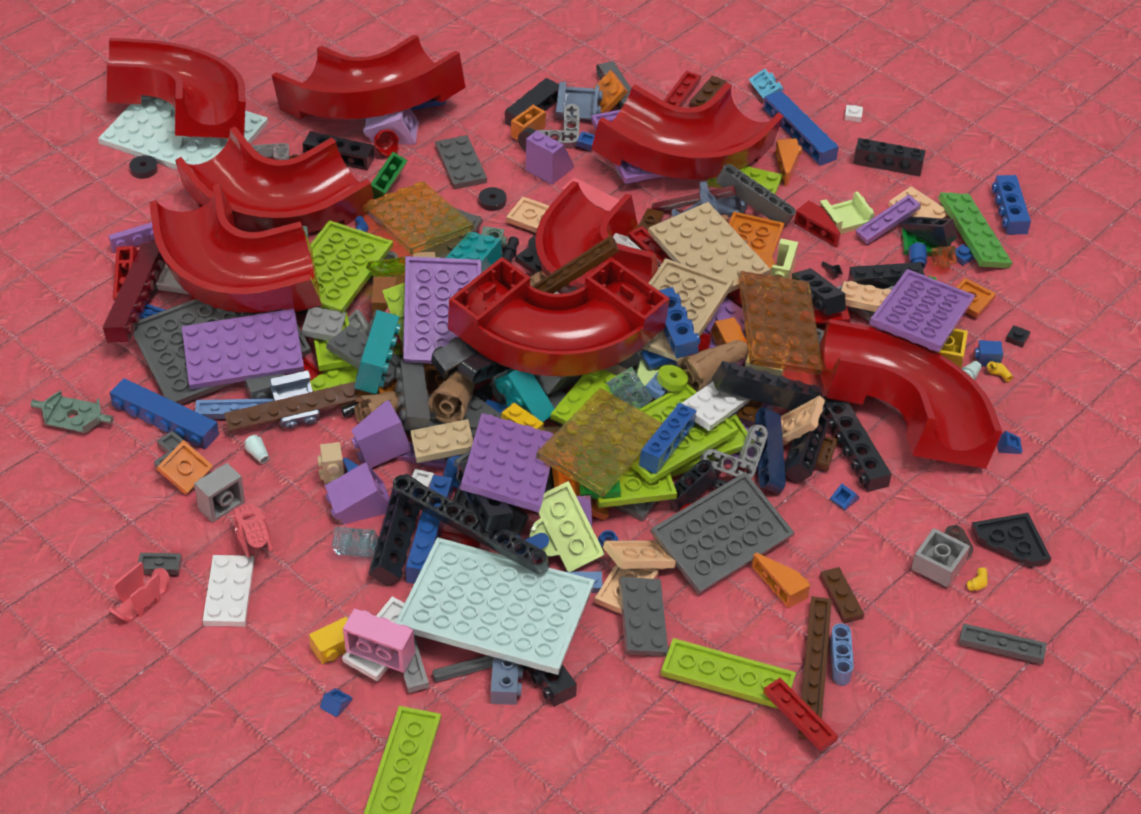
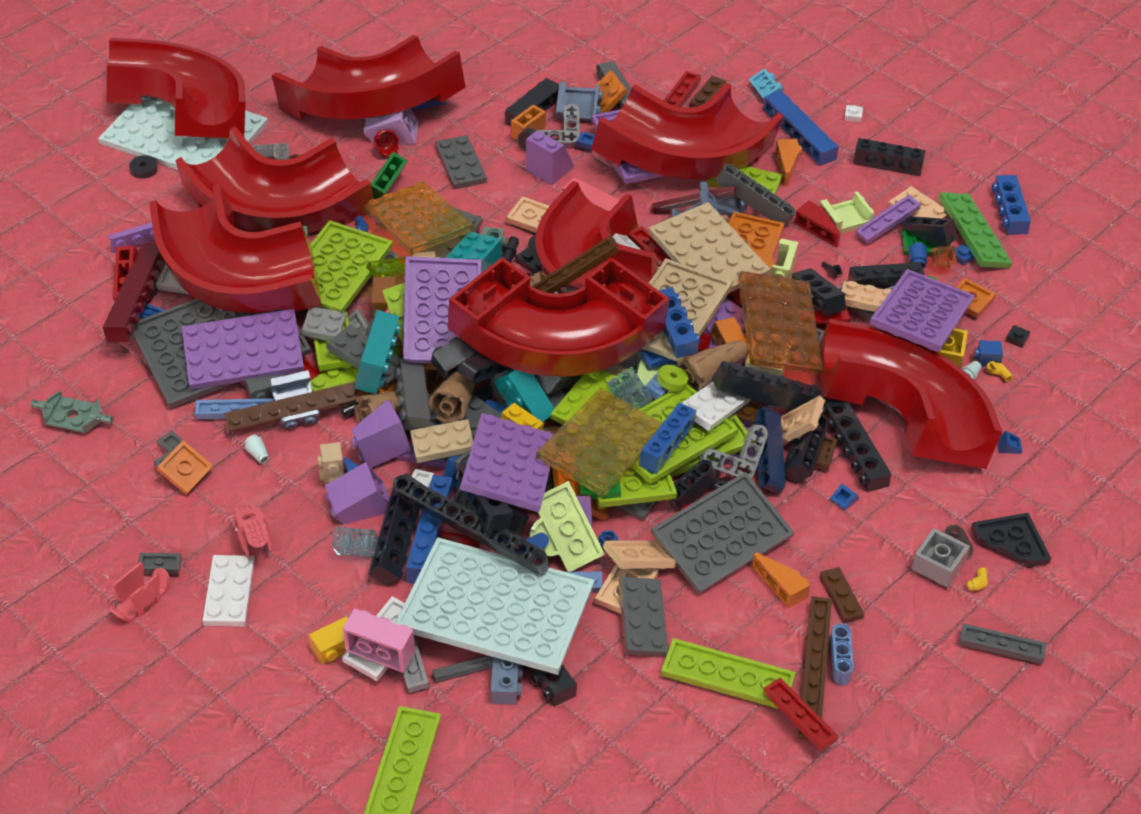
(164, 413): blue brick -> none
(219, 492): light grey brick -> none
(335, 702): blue slope -> none
(353, 153): black brick -> none
(492, 199): black piece -> none
(651, 218): reddish brown plate -> none

